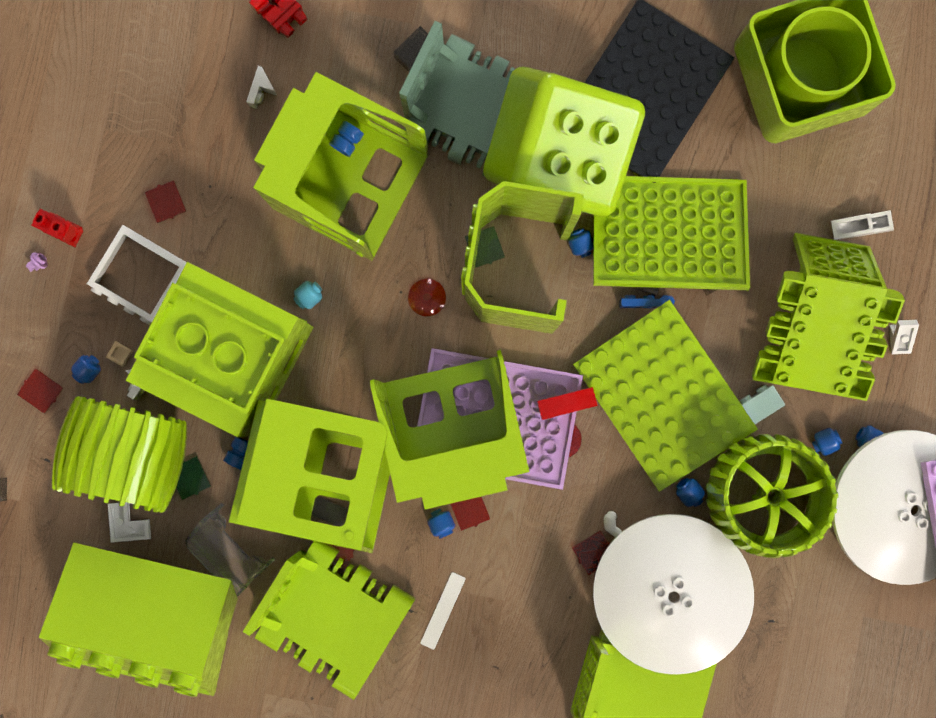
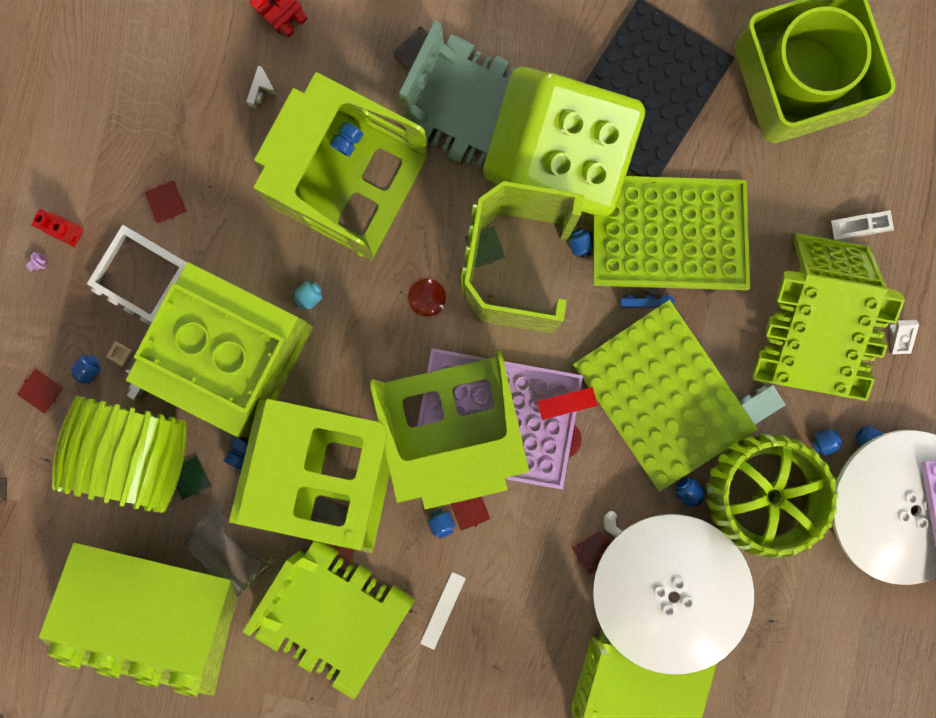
(123, 528): white plate -> none

